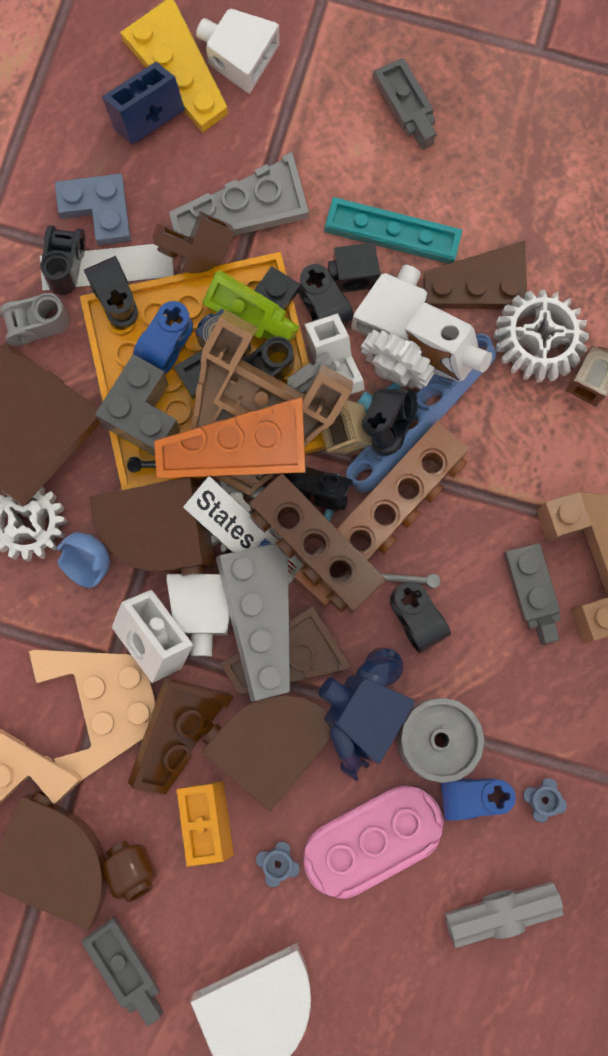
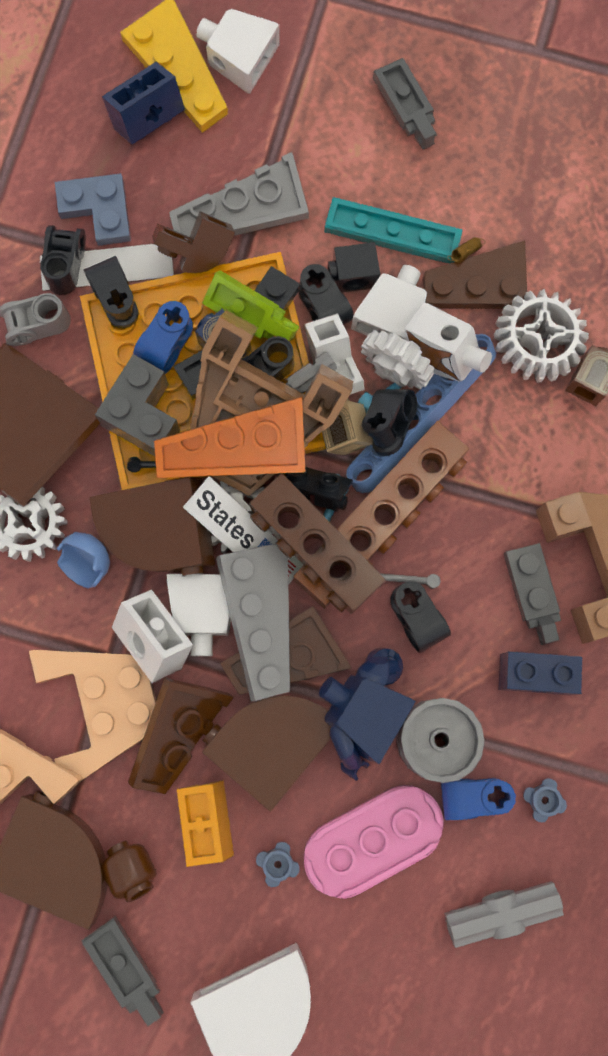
(466, 249): none -> pearl gold piece
(540, 673): none -> dark blue brick

